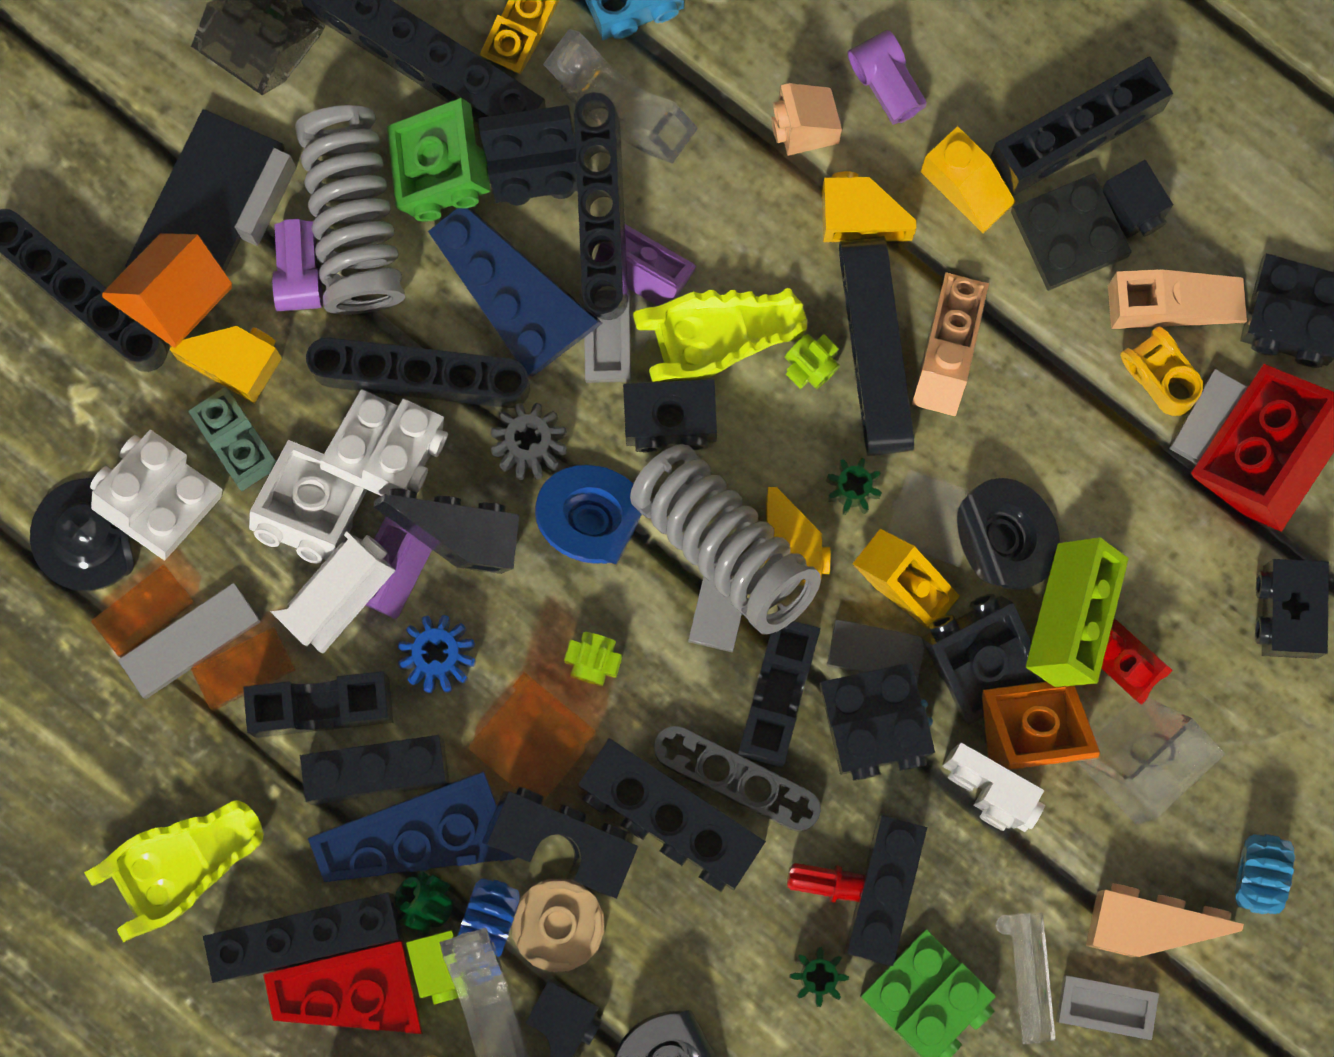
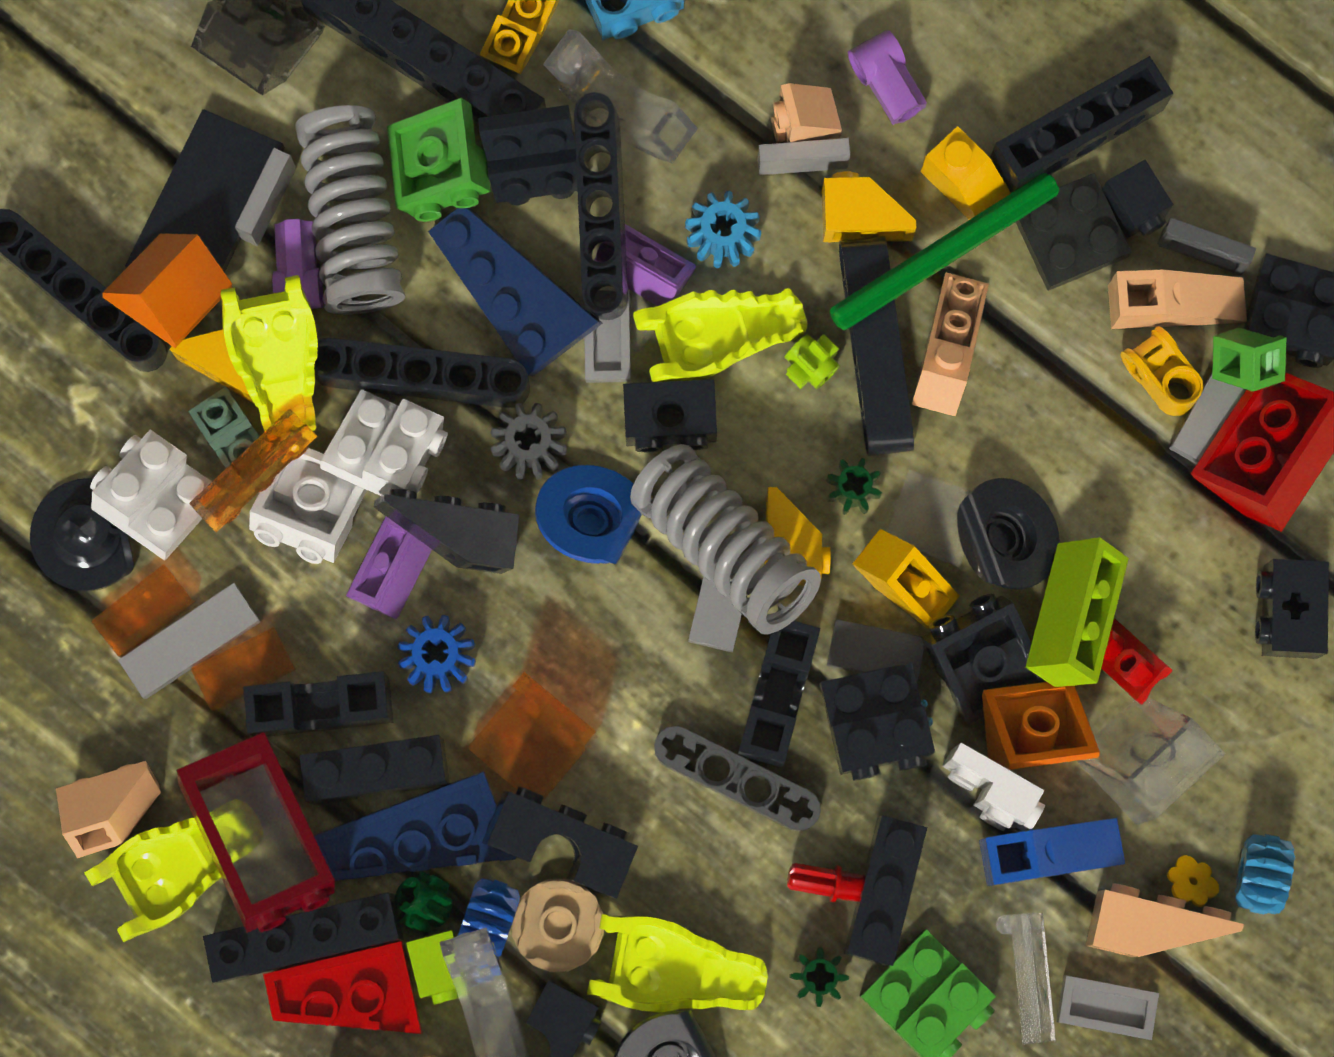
(105, 808): none -> light nougat slope
(253, 470): none -> clear orange plate
(256, 833): none -> window
(274, 350): none -> neon yellow animal
(336, 592): white window -> none
(593, 658): lime gear -> none
(617, 764): black brick -> none
(670, 969): none -> neon yellow animal
(726, 212): none -> dark azure gear
(803, 156): none -> light grey tile
(944, 251): none -> green axle
(1051, 851): none -> blue slope
(1192, 881): none -> yellow plant
(1206, 246): none -> dark grey tile
(1249, 359): none -> bright green brick

